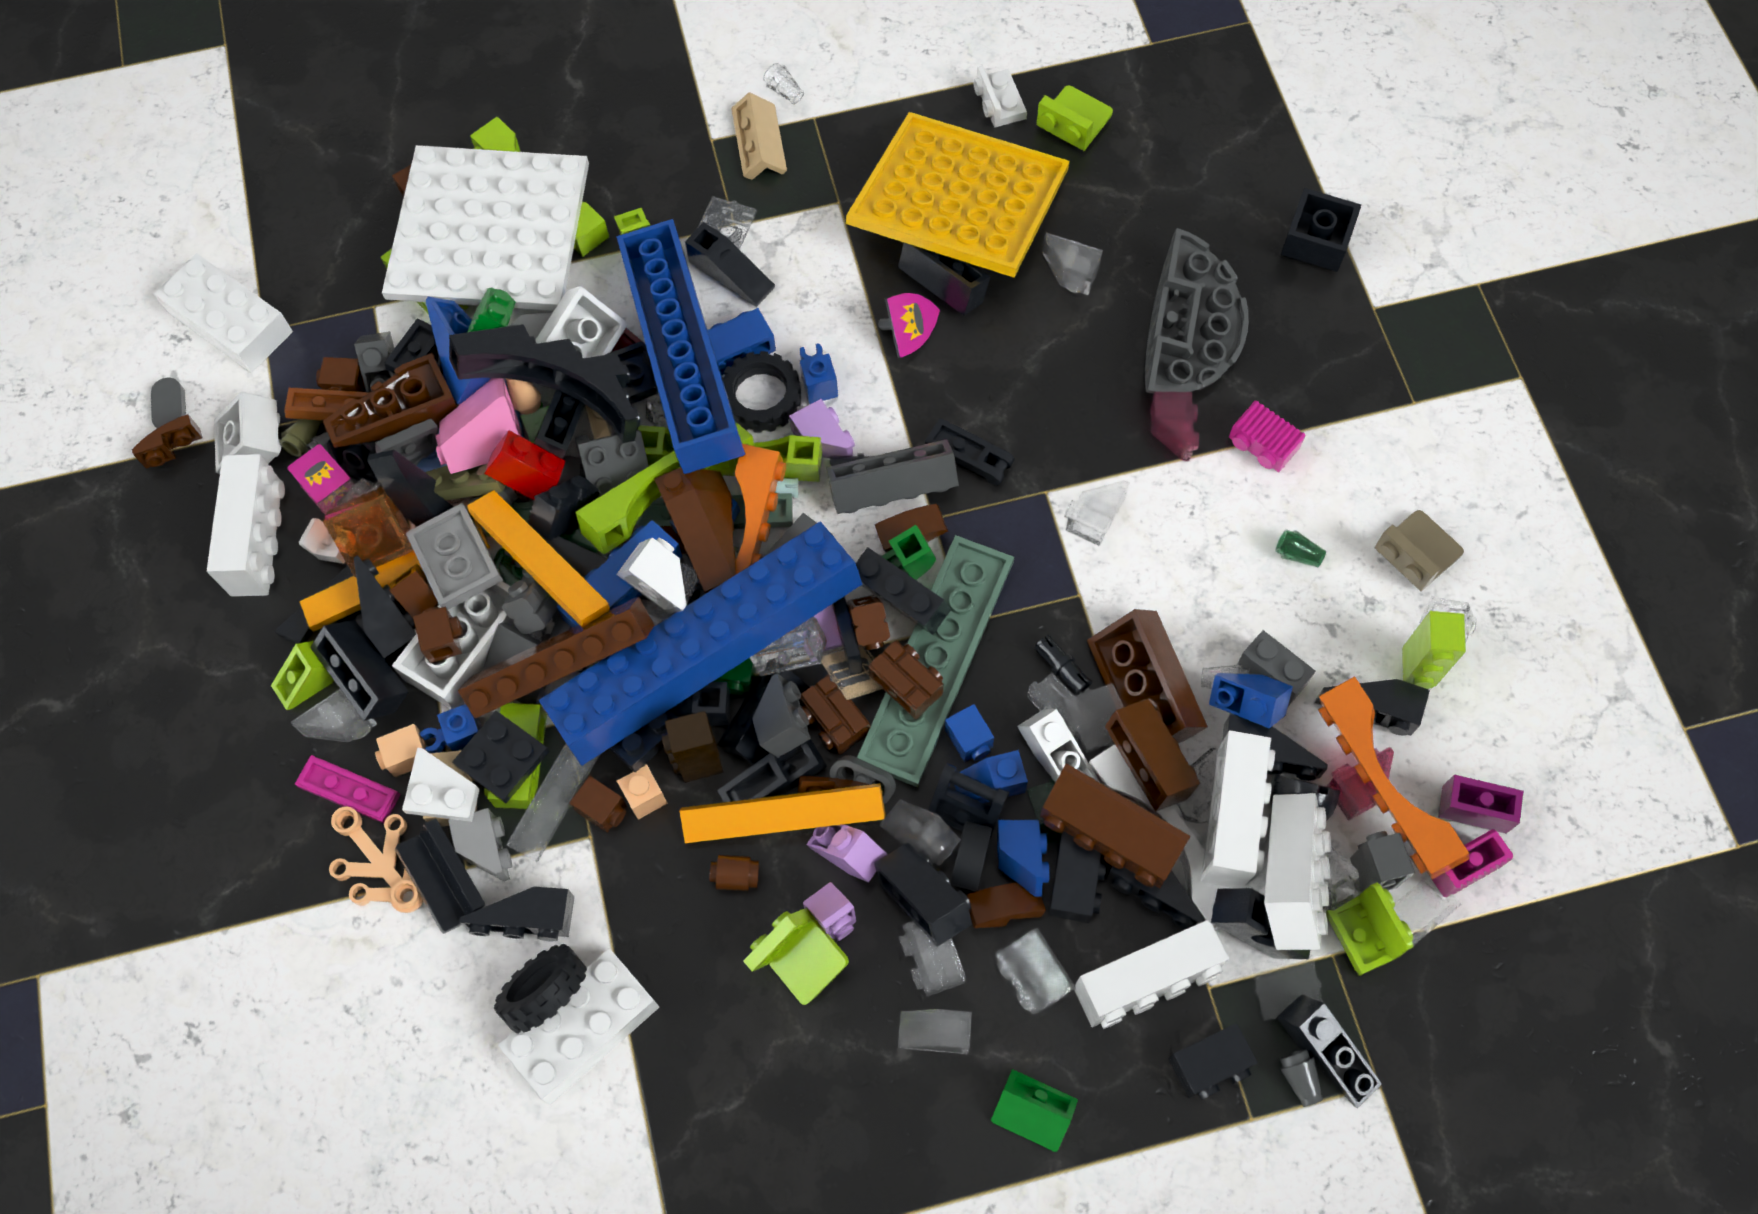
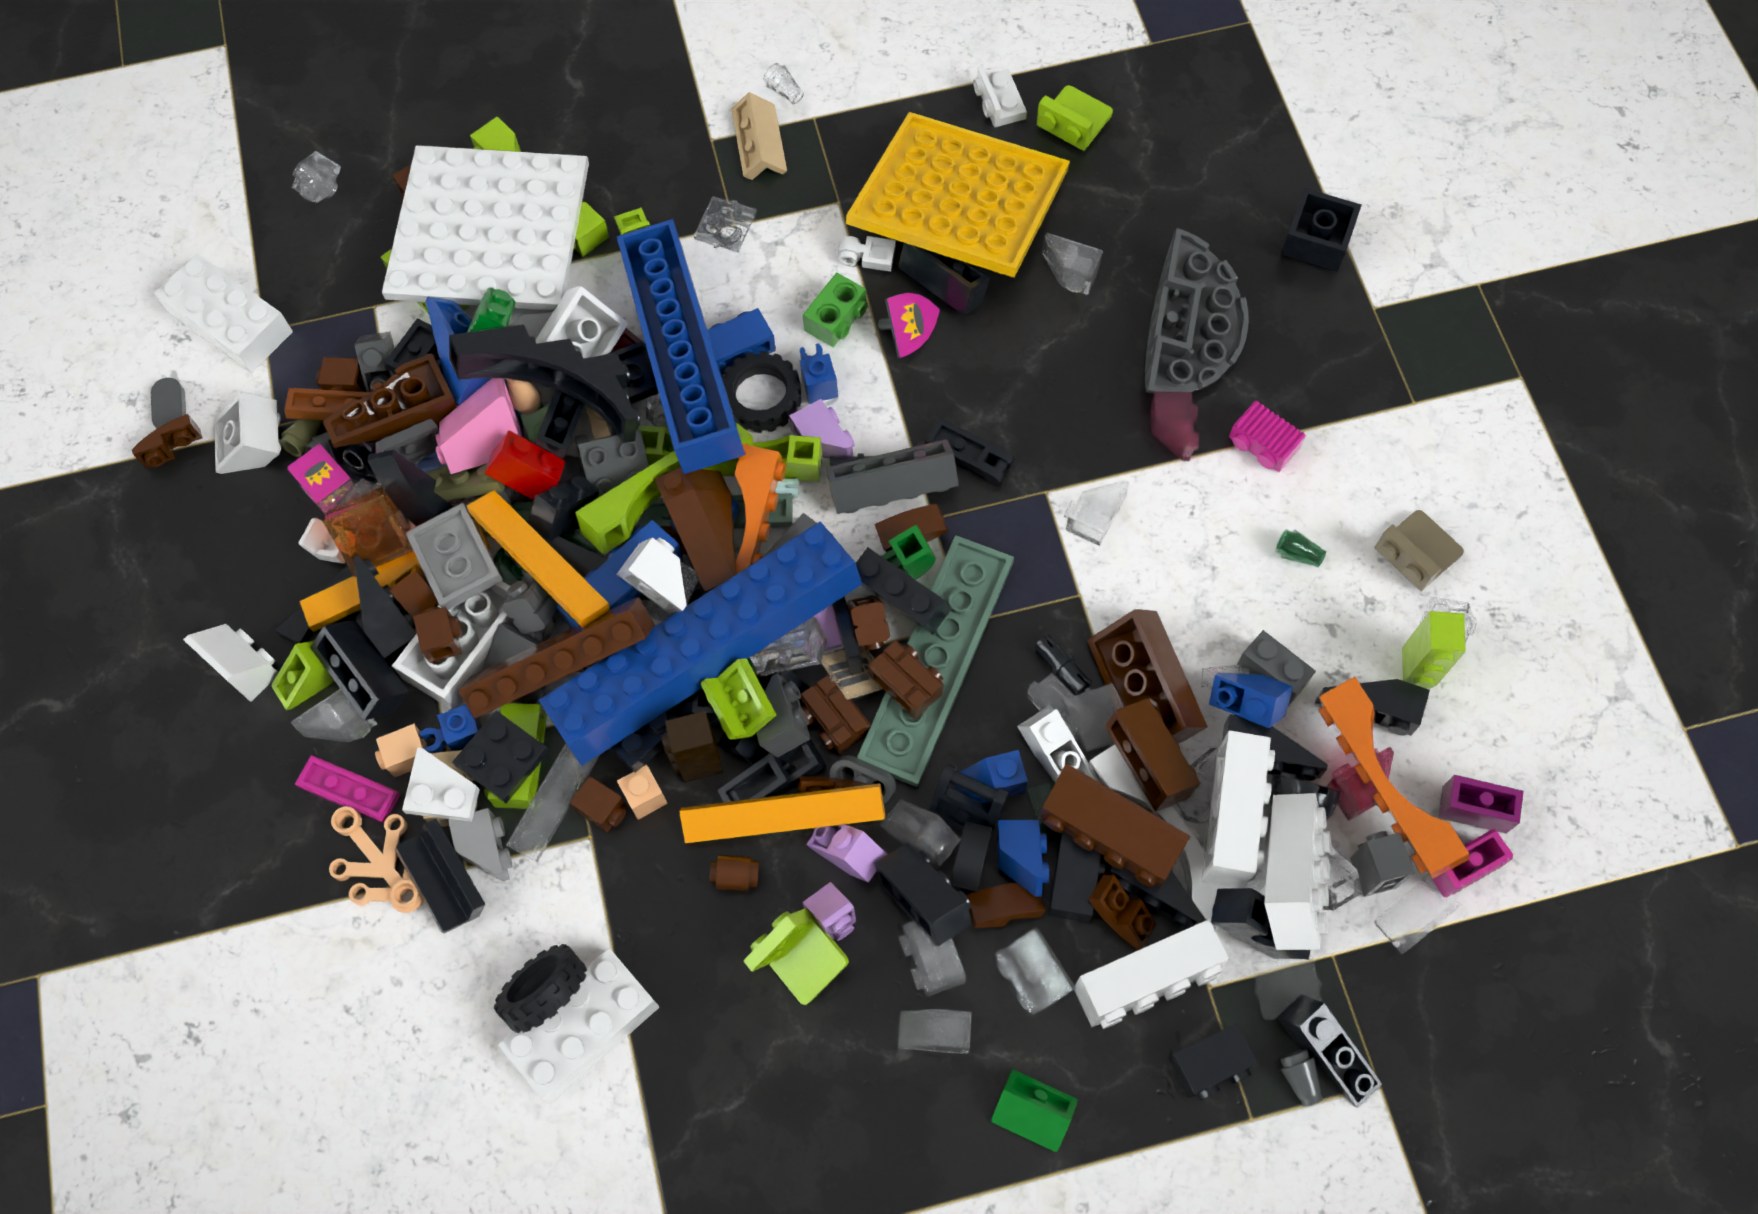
(235, 658): none -> white slope
(245, 525): white brick -> none
(316, 177): none -> clear brick
(532, 911): black slope -> none
(727, 264): black slope -> none
(738, 700): none -> lime bracket
(830, 307): none -> bright green brick
(875, 254): none -> white plate
(969, 734): blue brick -> none
(1122, 914): none -> reddish brown slope
(1371, 929): lime bracket -> none

